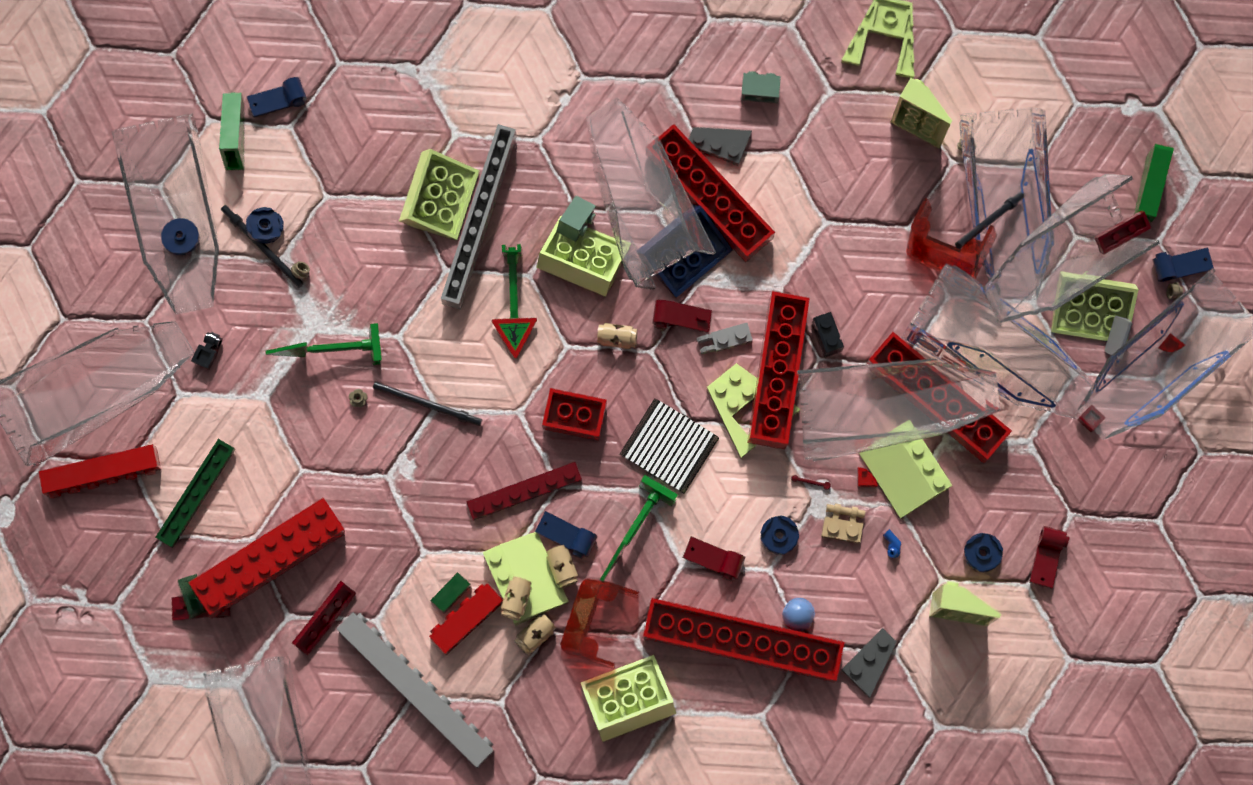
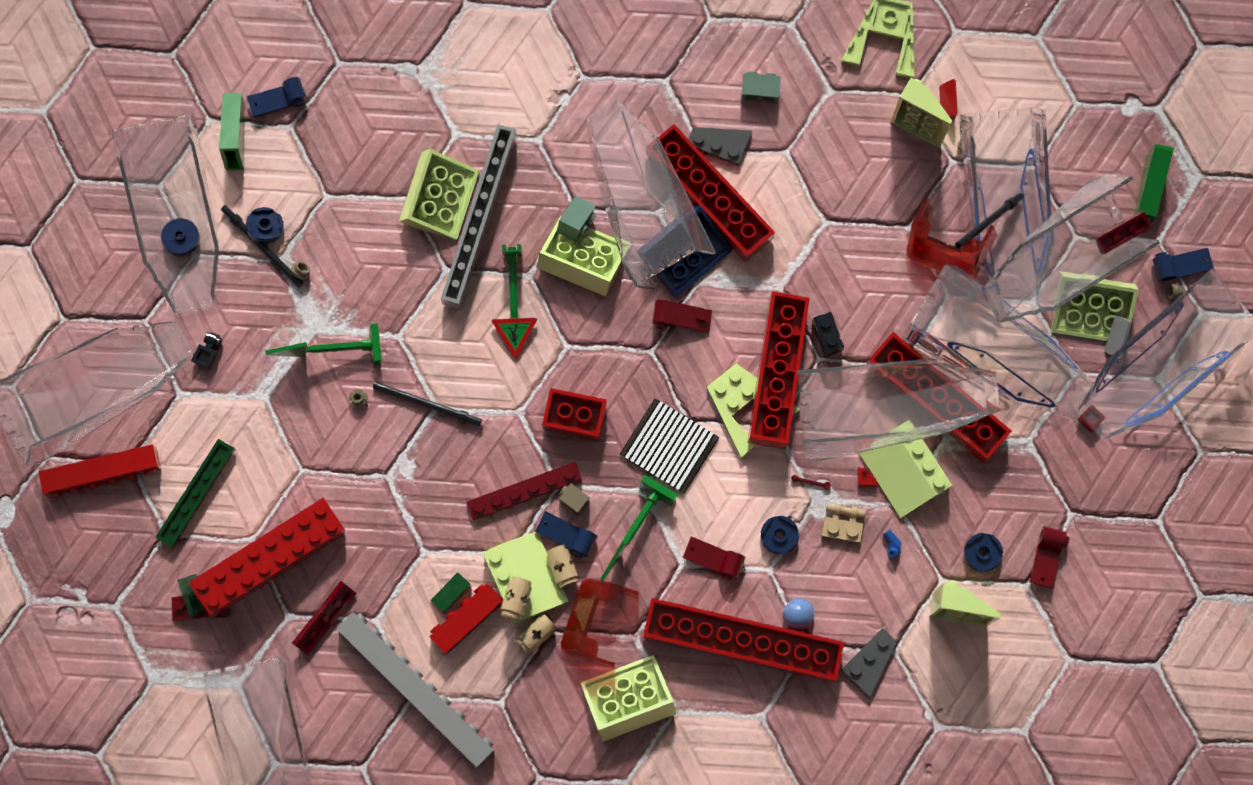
(573, 498): none -> dark tan brick
(626, 336): tan piece -> none
(726, 338): light grey hinge -> none
(948, 98): none -> red slope
(1171, 344): red tile -> none

